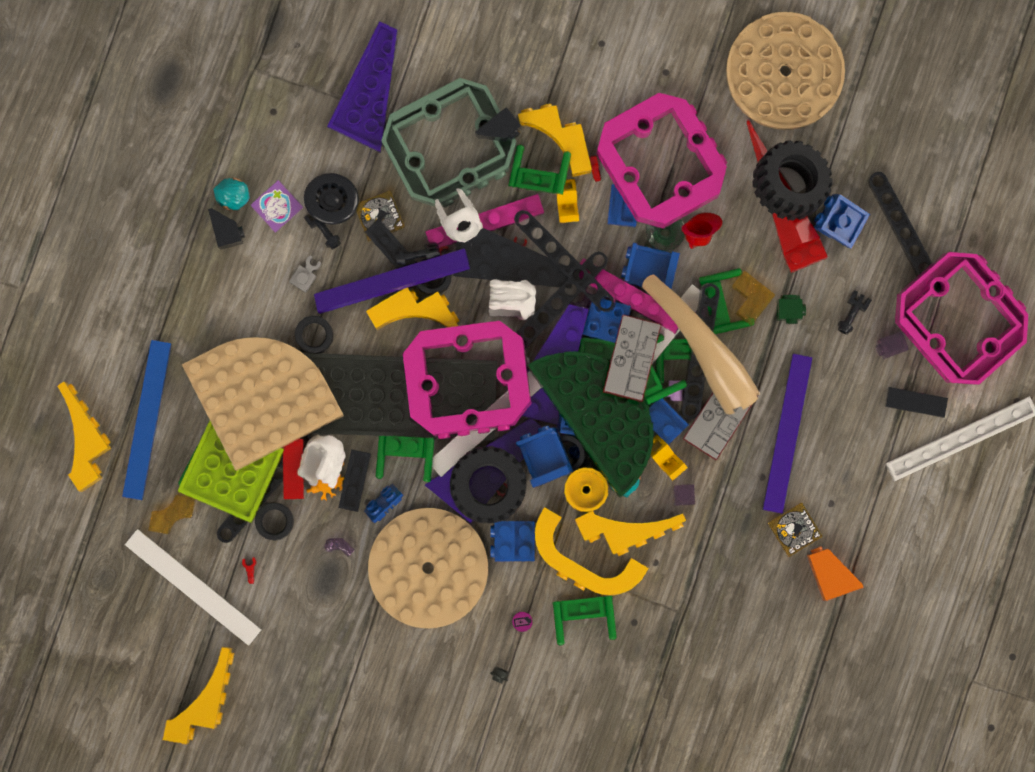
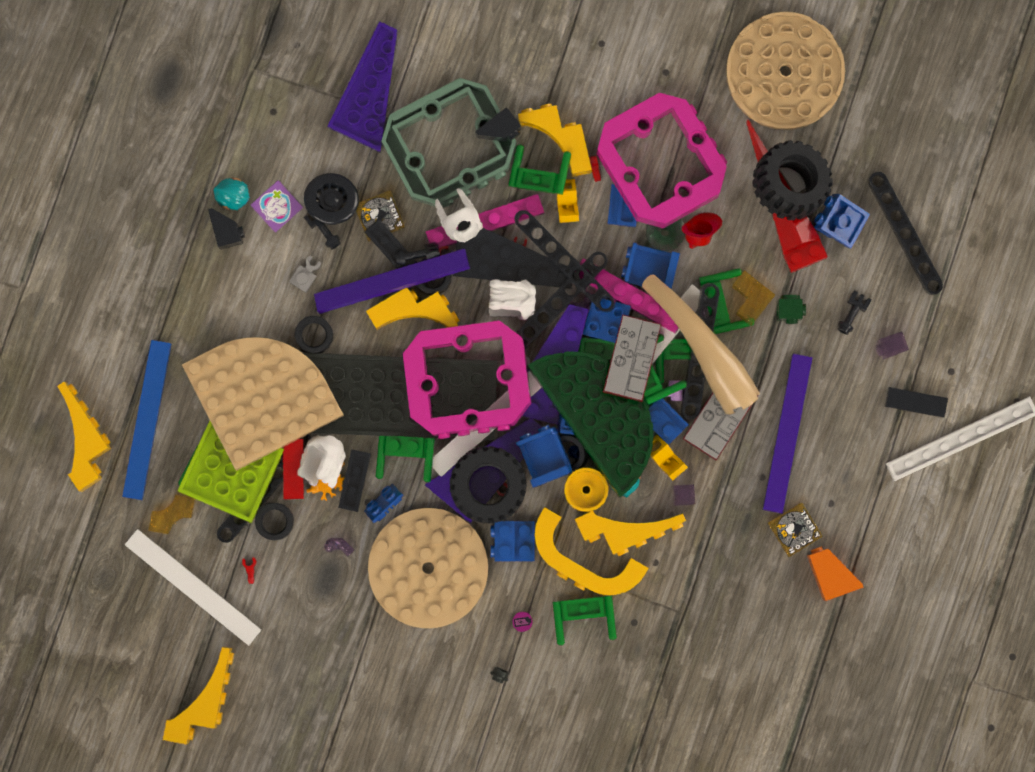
(1002, 347): dark pink panel -> none

